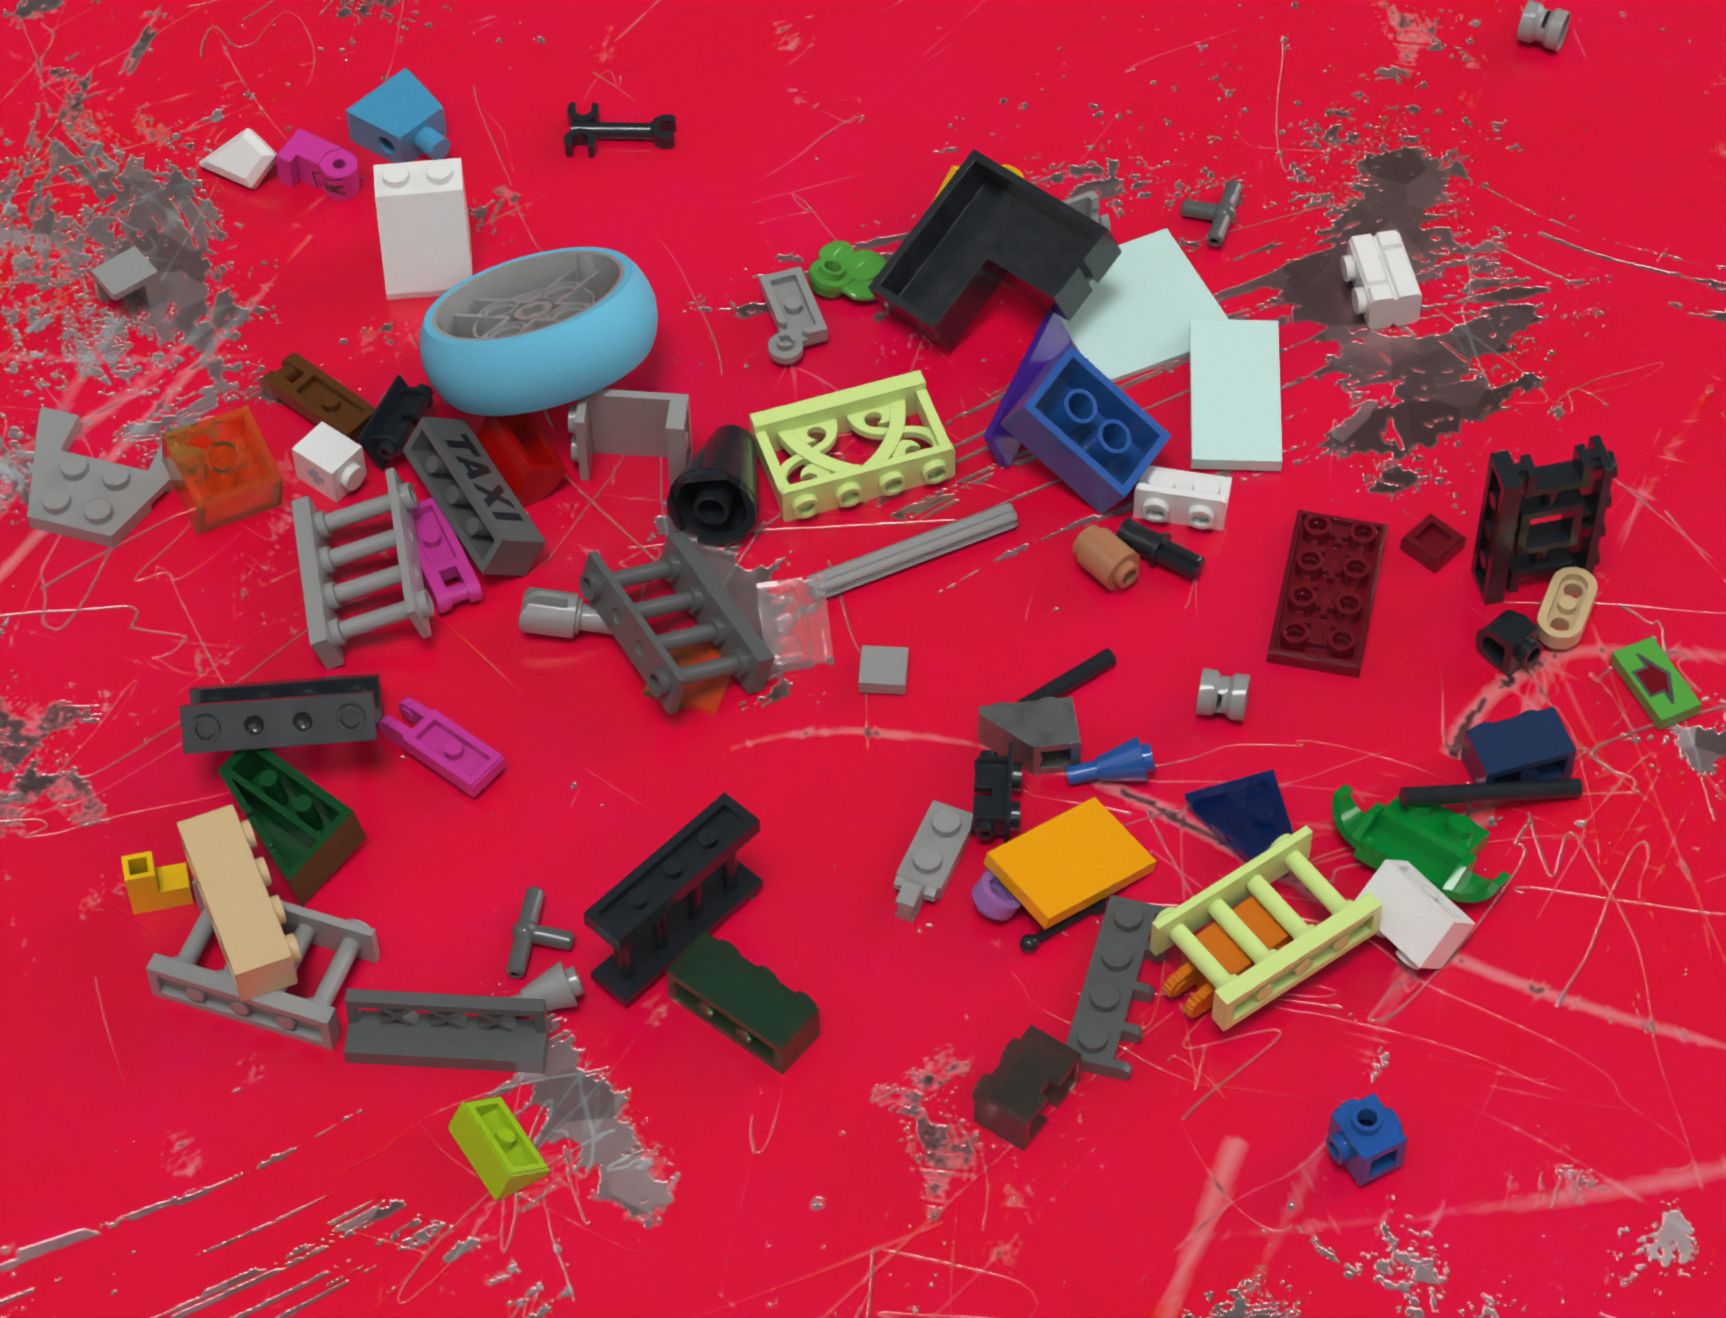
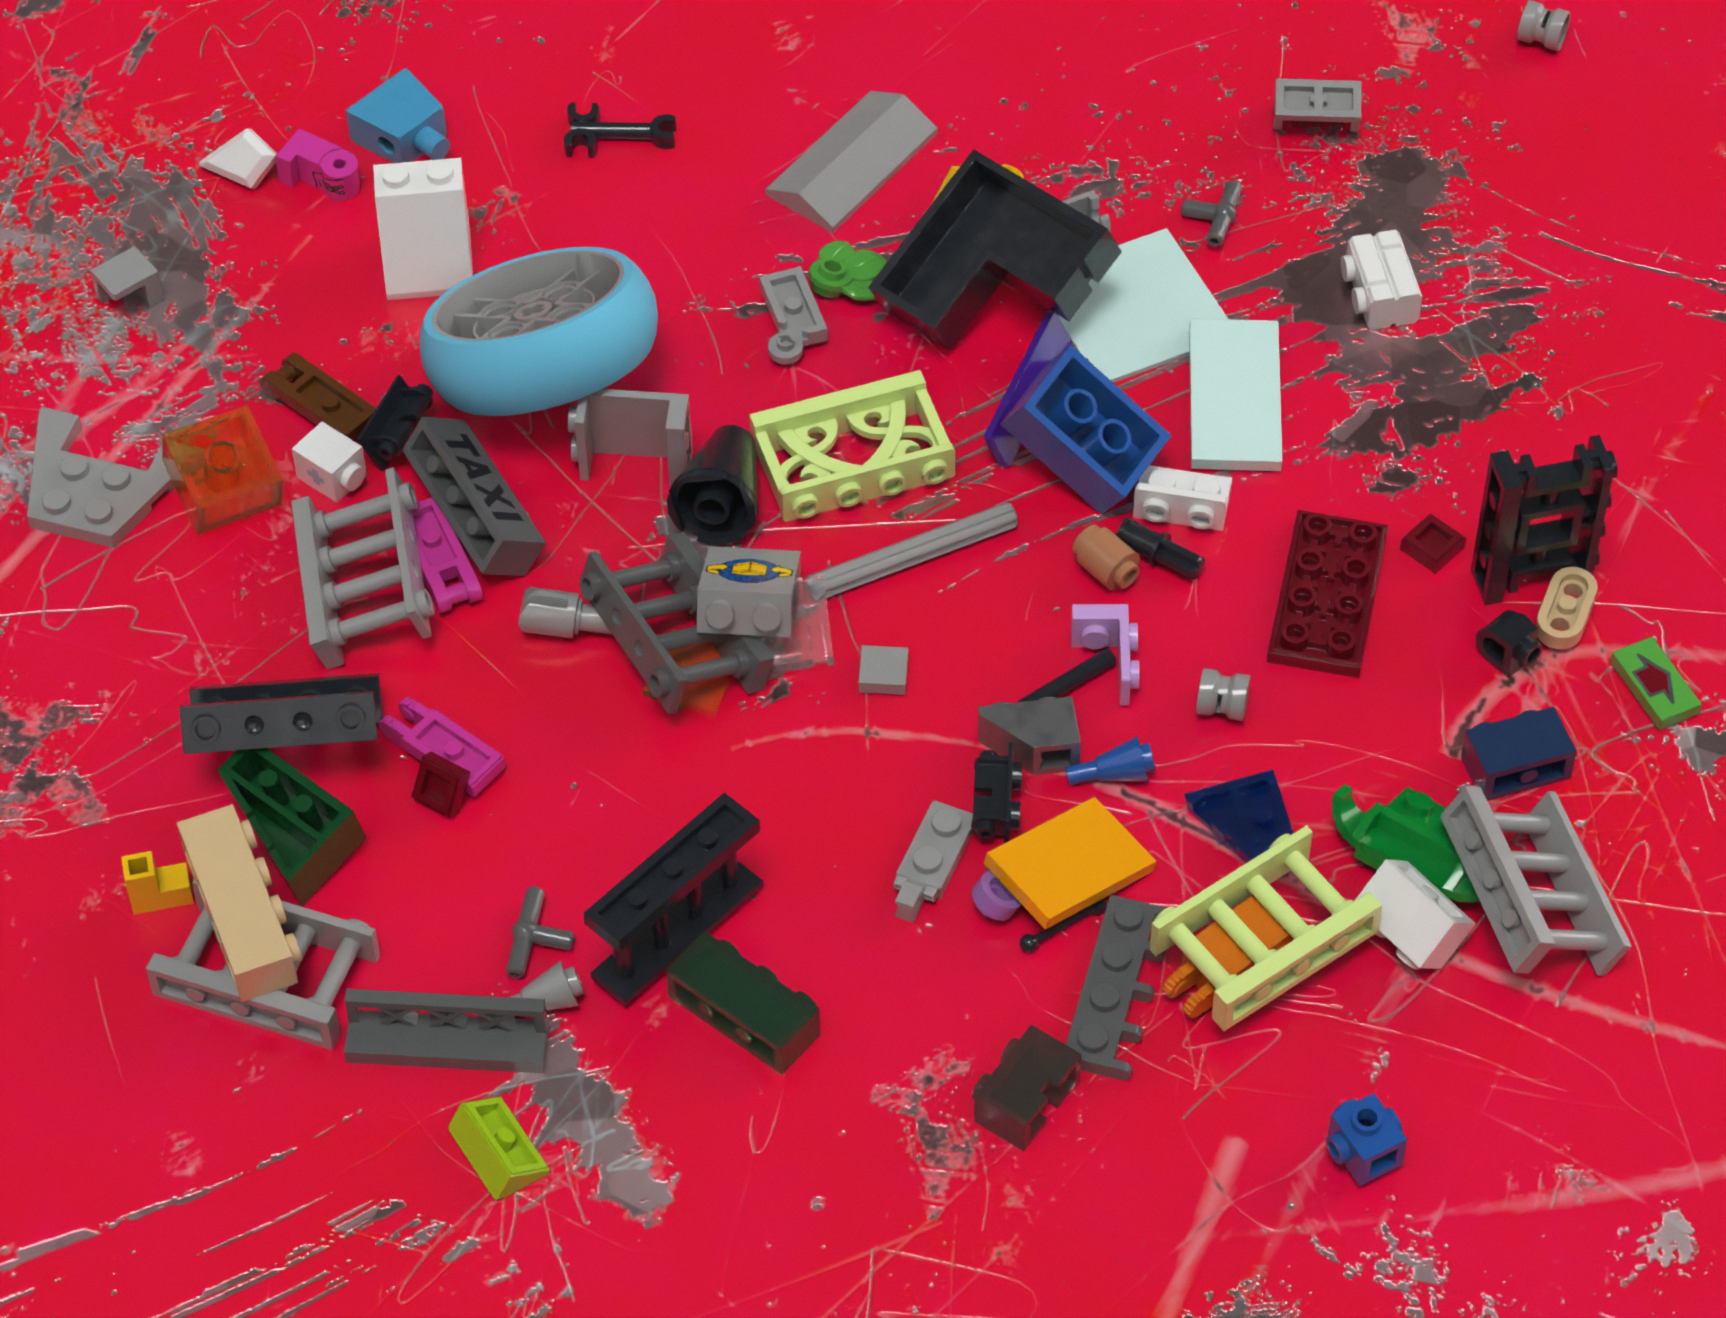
(440, 784): none -> dark red tile
(522, 456): red brick -> none
(747, 591): none -> light grey panel
(853, 159): none -> light grey slope
(1109, 626): none -> lavender bracket
(1317, 101): none -> light grey hinge
(1490, 792): black bar -> none
(1505, 893): none -> light grey fence

